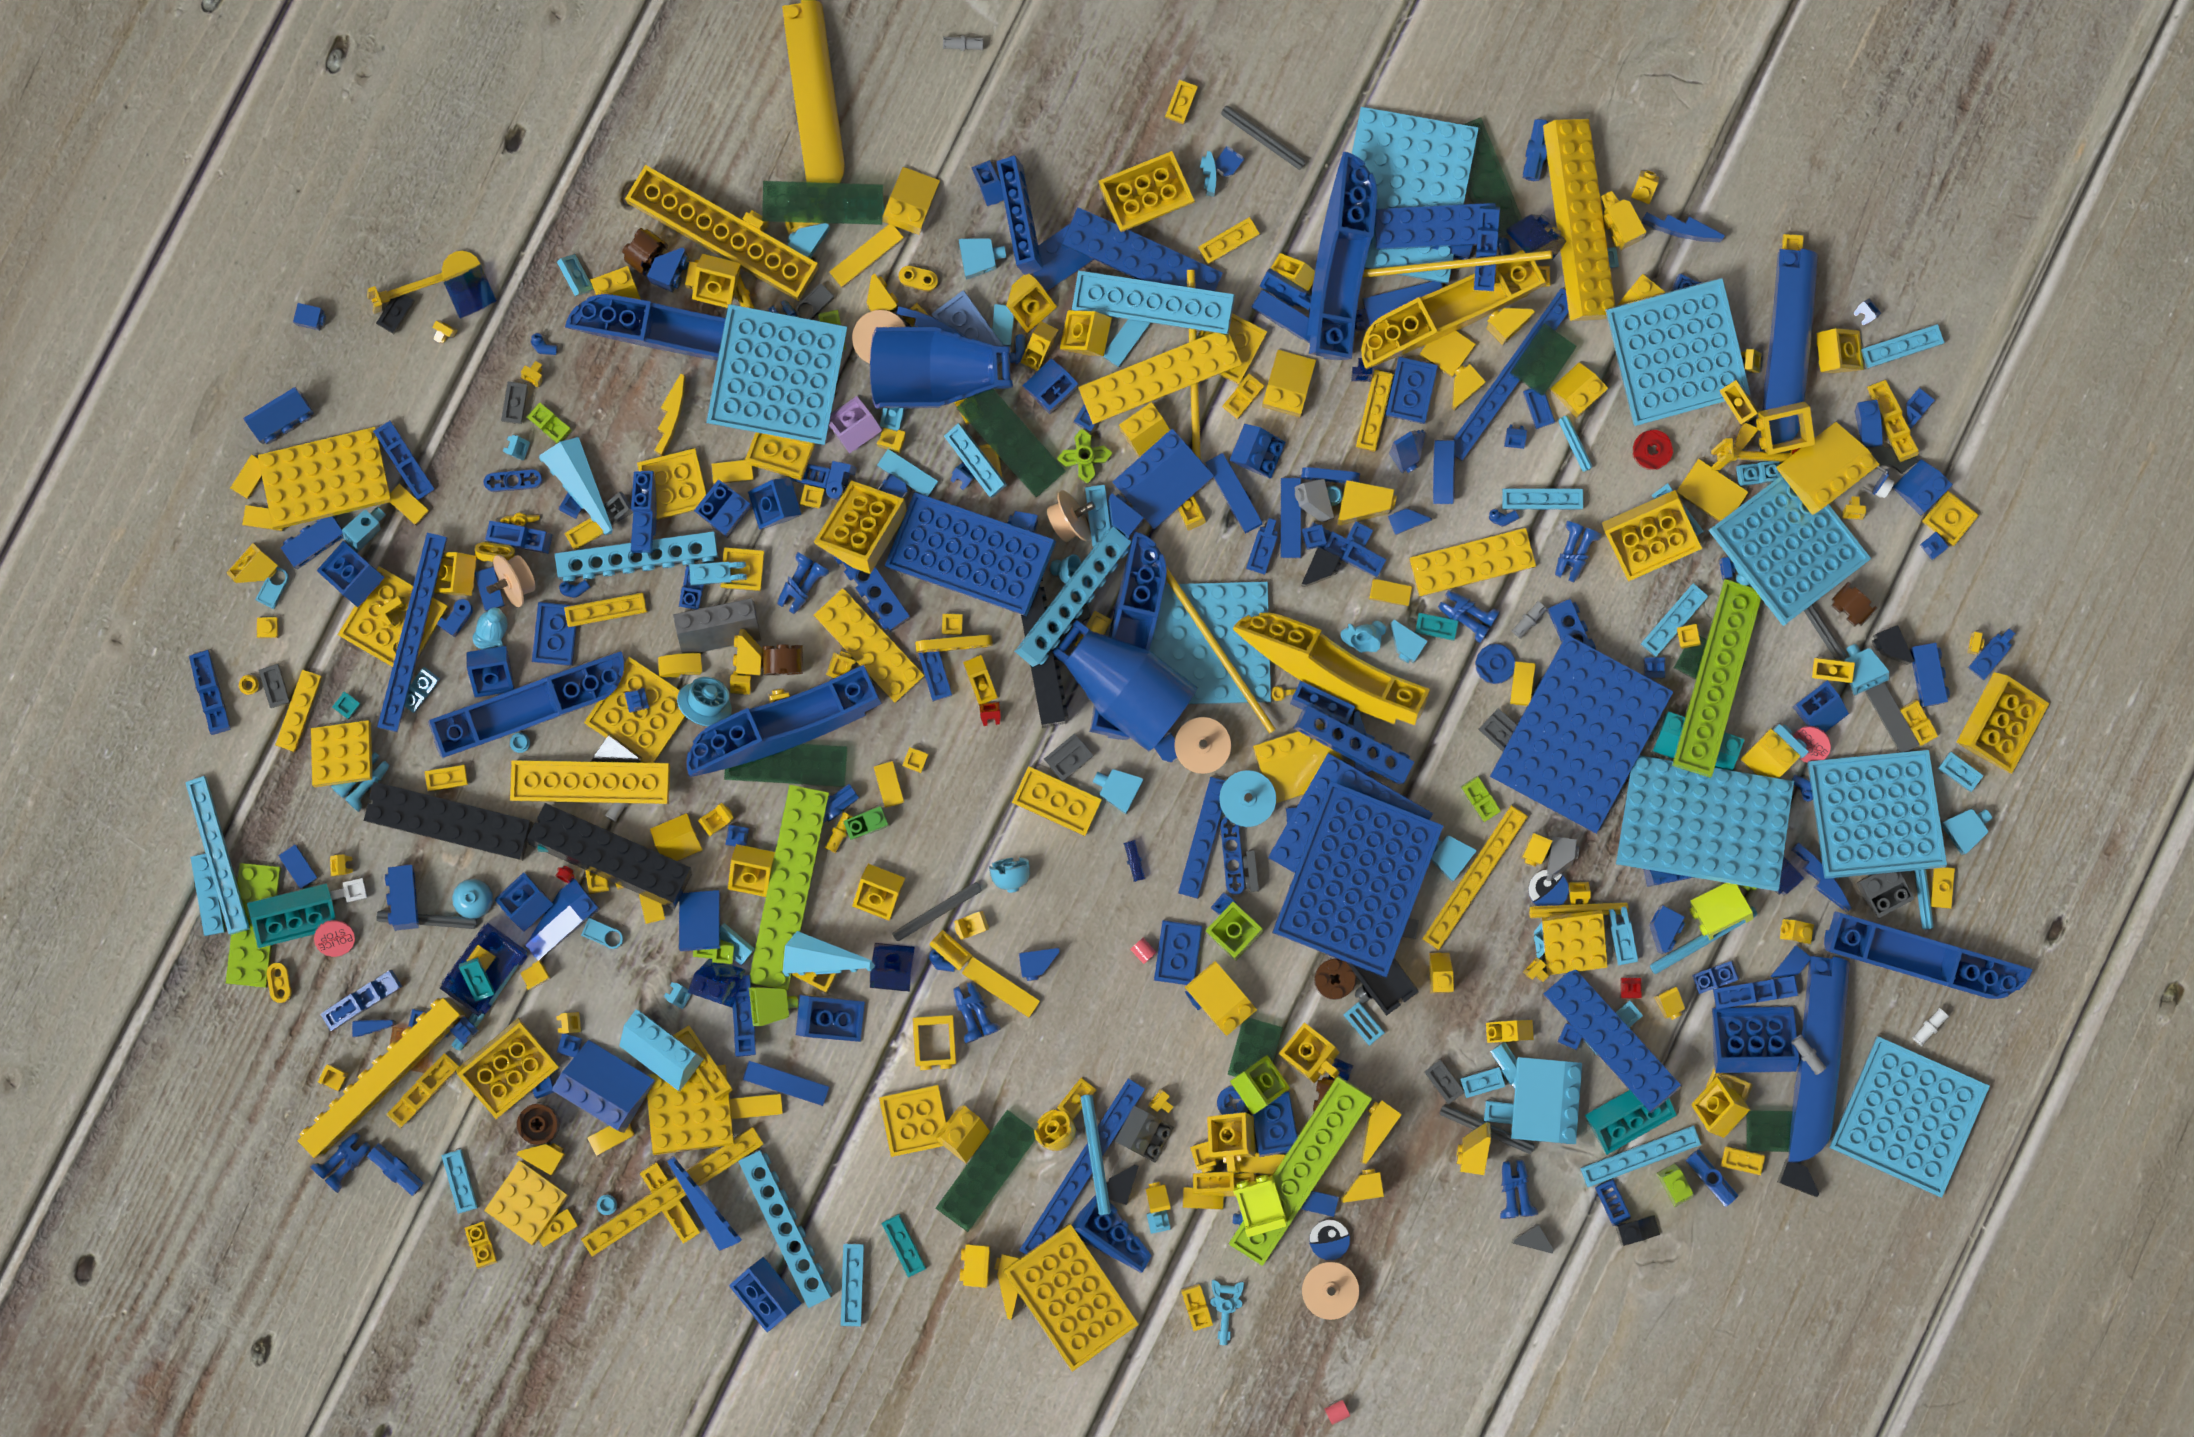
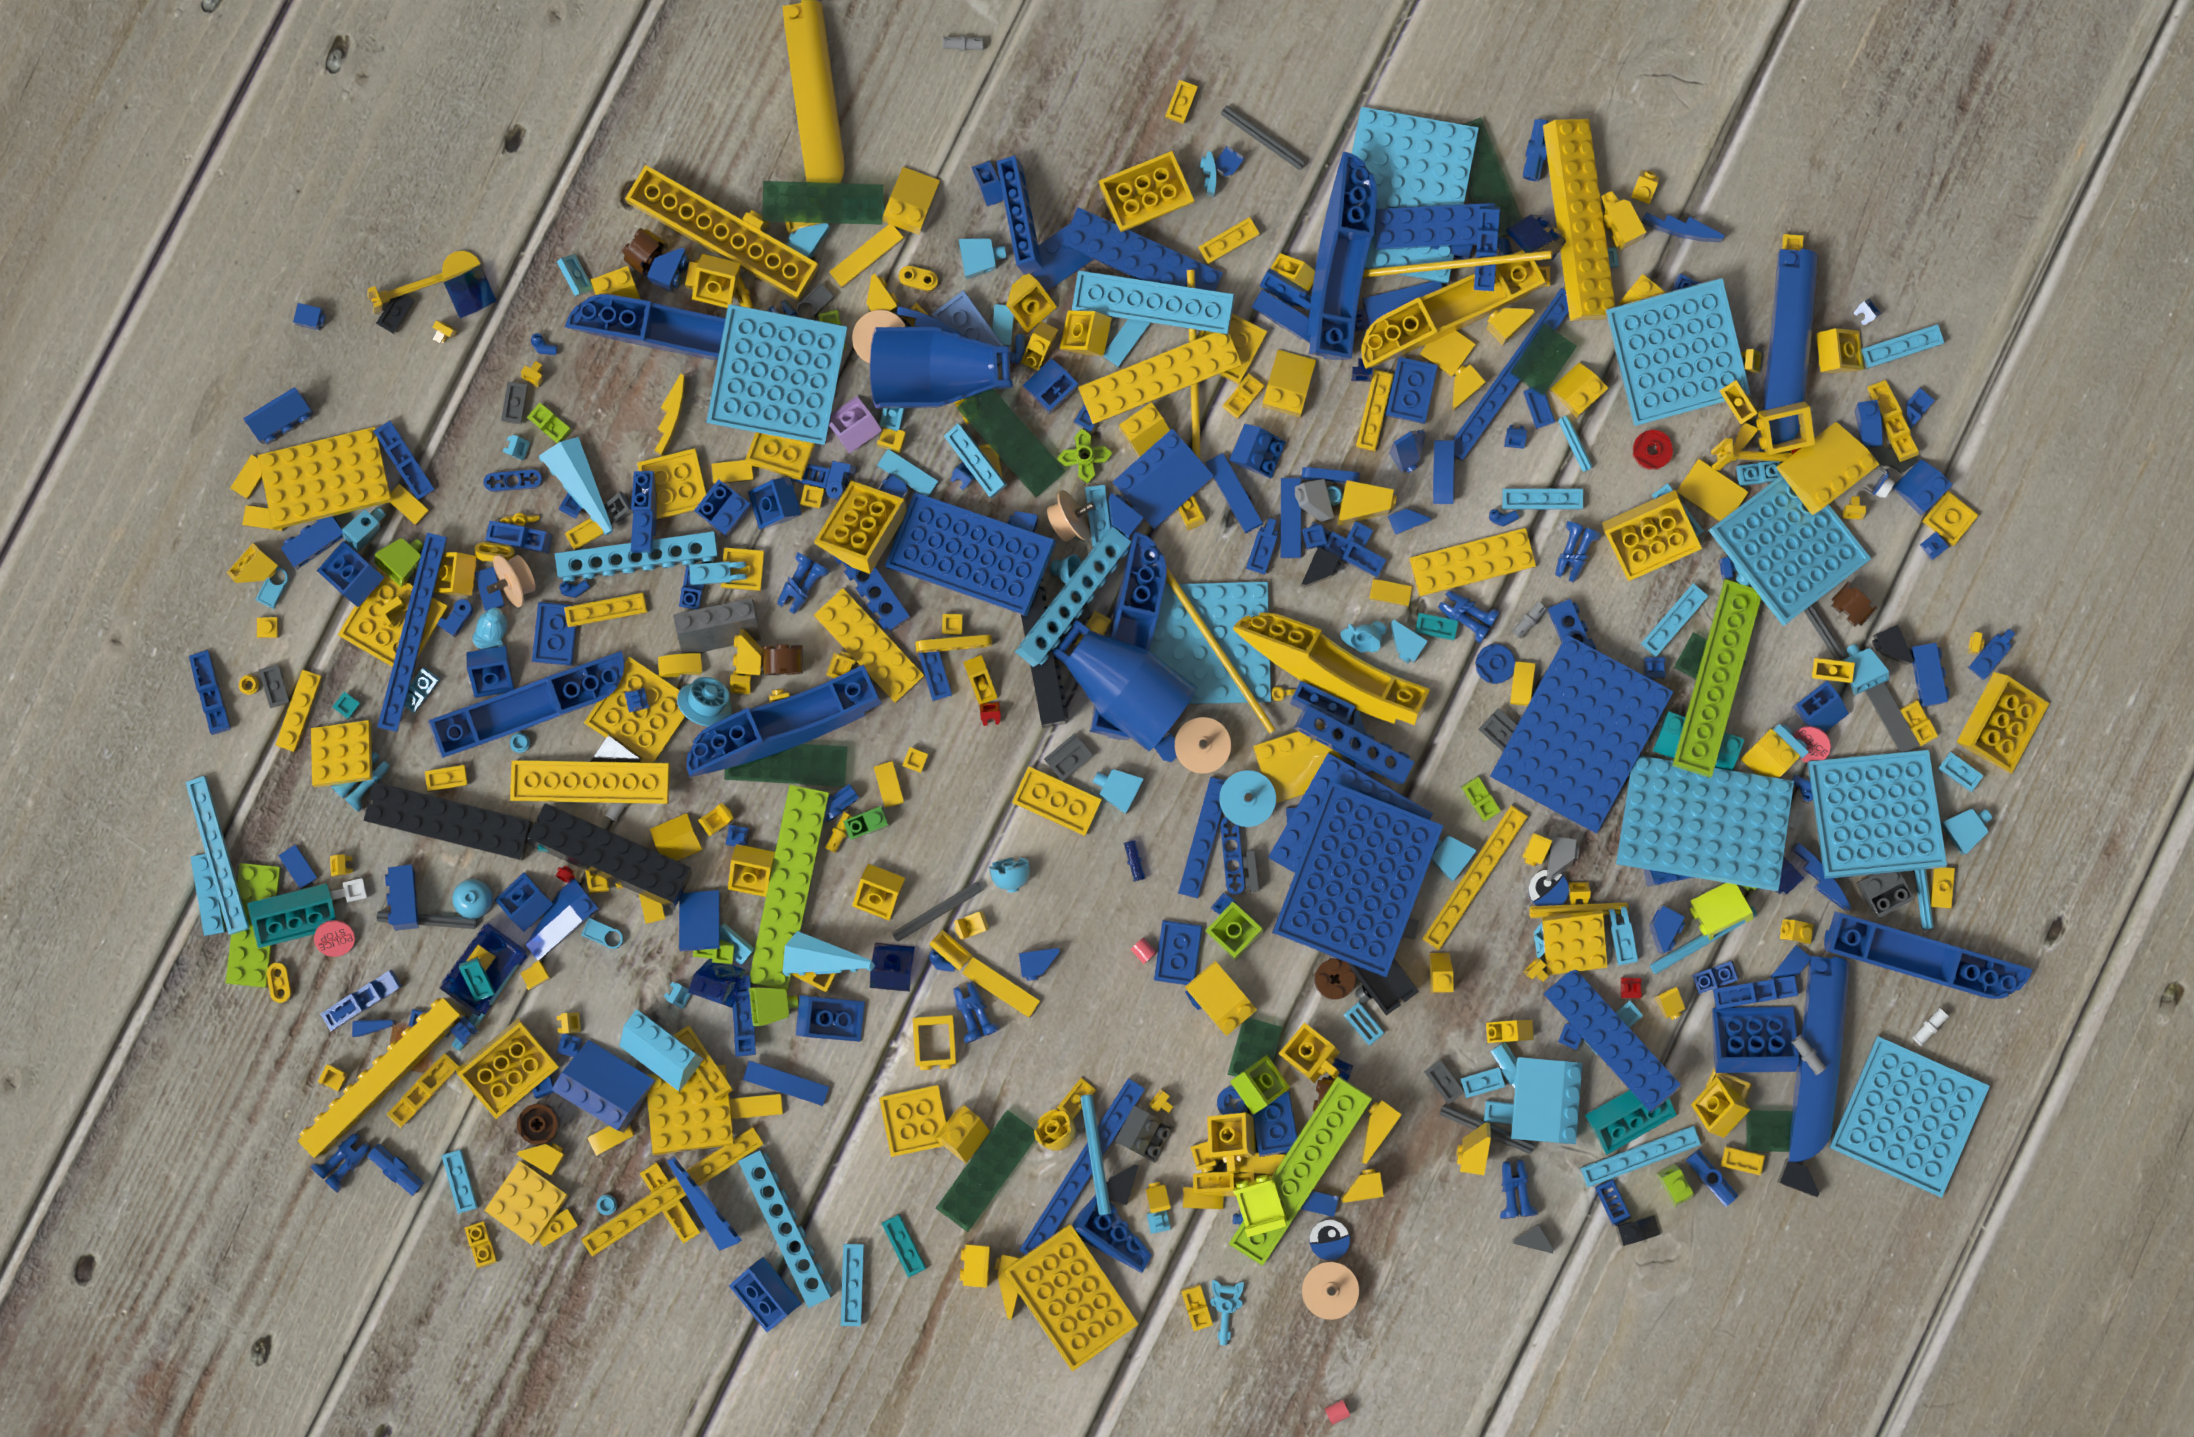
(399, 560): none -> lime torso
(1688, 636): yellow plate -> none

